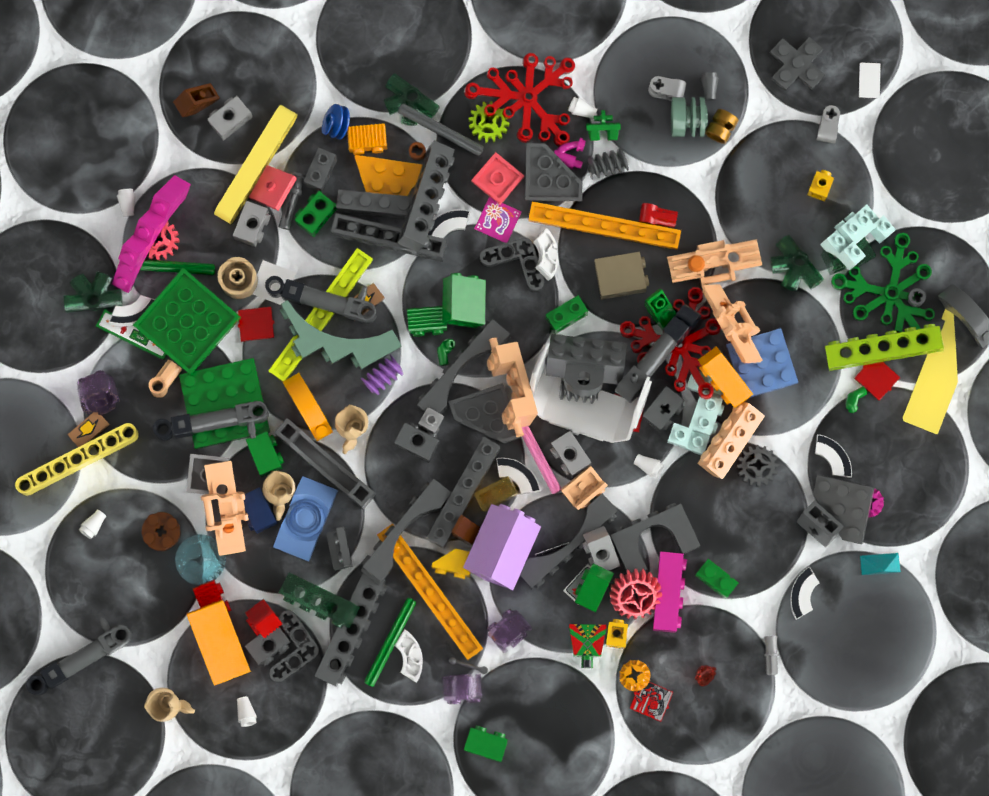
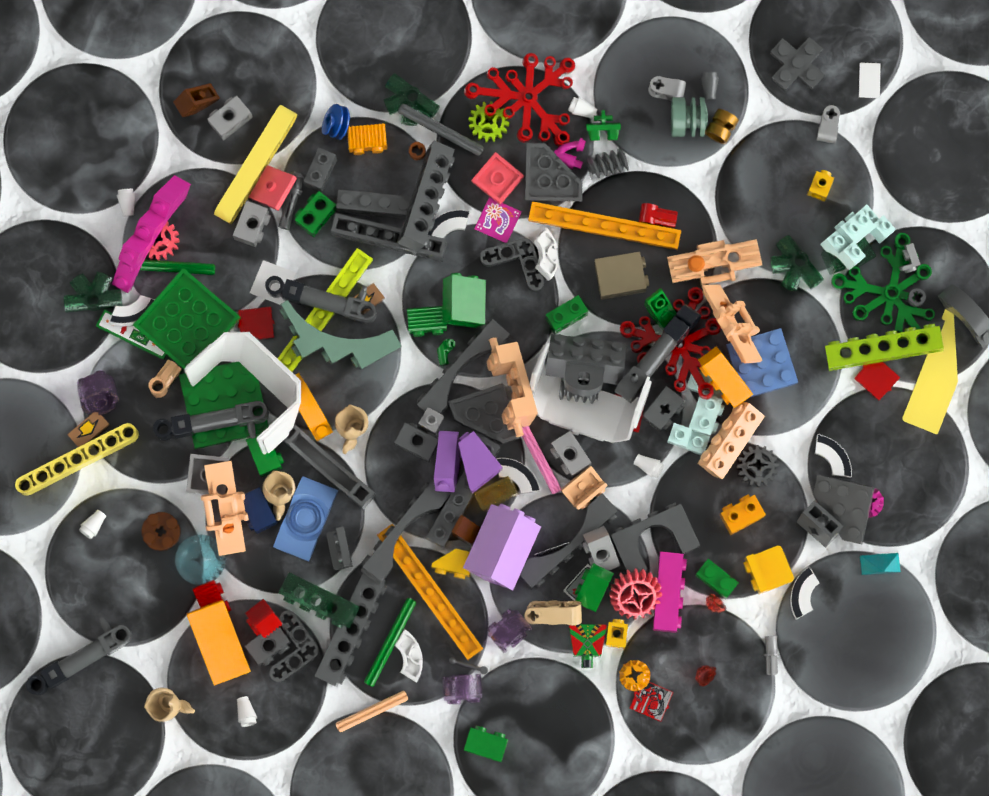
(230, 270): tan brick -> none
(261, 363): none -> white piece
(371, 711): none -> light nougat axle
(382, 375): medium lavender piece -> none
(387, 175): light orange wing -> none
(447, 461): none -> medium lavender slope
(477, 461): none -> medium lavender slope
(554, 612): none -> tan piece
(715, 604): none -> clear red animal
(742, 514): none -> light orange brick
(768, 569): none -> yellow bracket
(852, 399): green arm -> none
(909, 255): none -> light grey bracket

